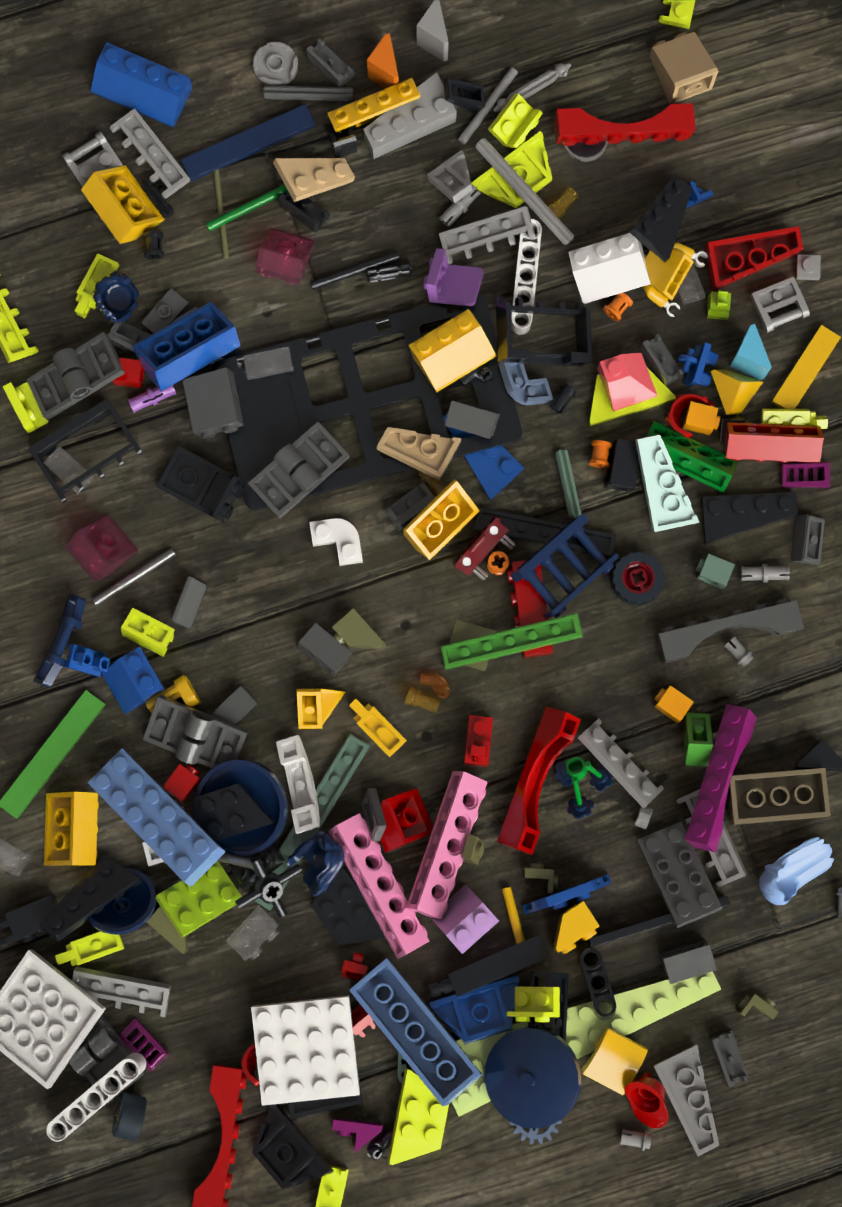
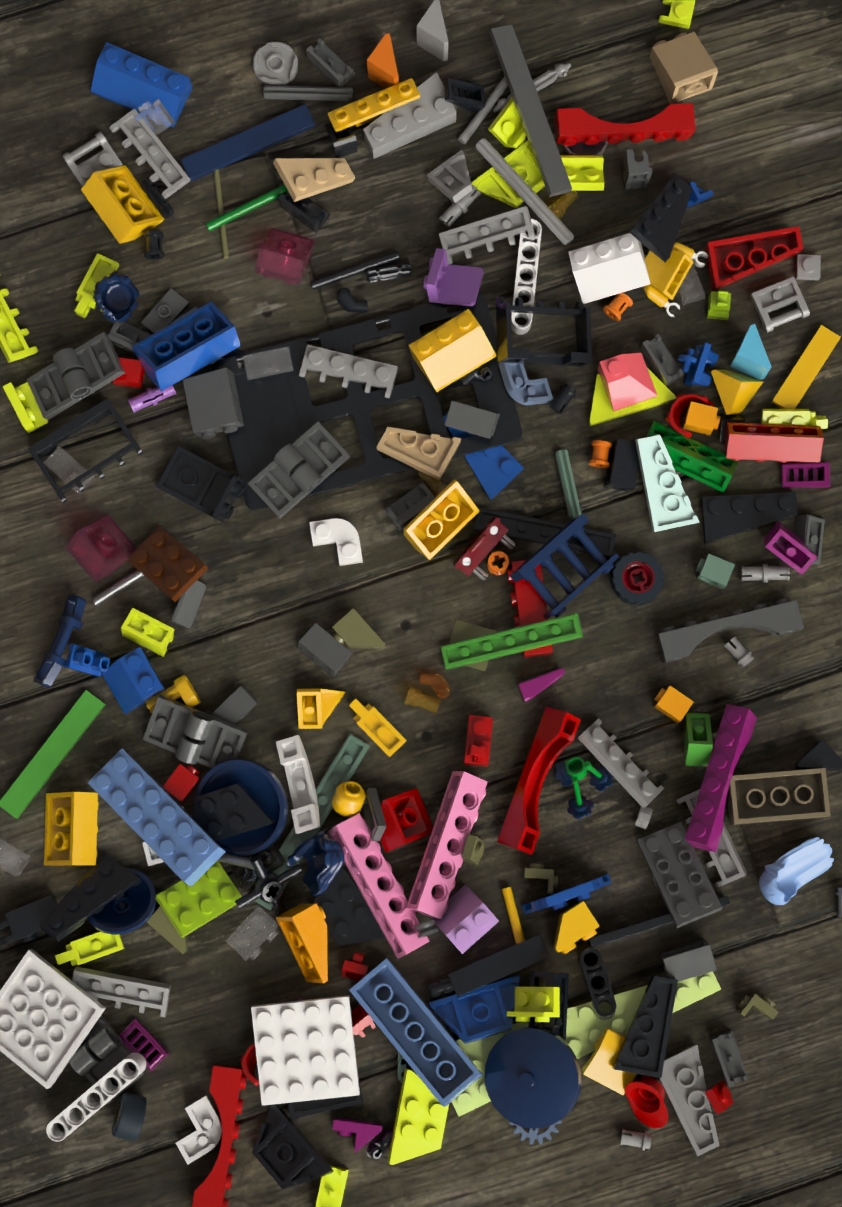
(155, 116): none -> clear bracket
(167, 564): none -> reddish brown plate
(207, 1130): none -> white plate
(307, 939): none -> light orange slope
(348, 302): none -> black arm
(348, 799): none -> yellow head
(349, 368): none -> light grey hinge
(426, 928): none -> dark grey bush
(530, 110): none -> dark grey tile
(532, 687): none -> magenta slope
(584, 172): none -> neon yellow bracket
(635, 174): none -> dark grey hinge
(648, 1034): none -> black wing
(719, 1097): none -> red plate
(789, 548): none -> magenta slope

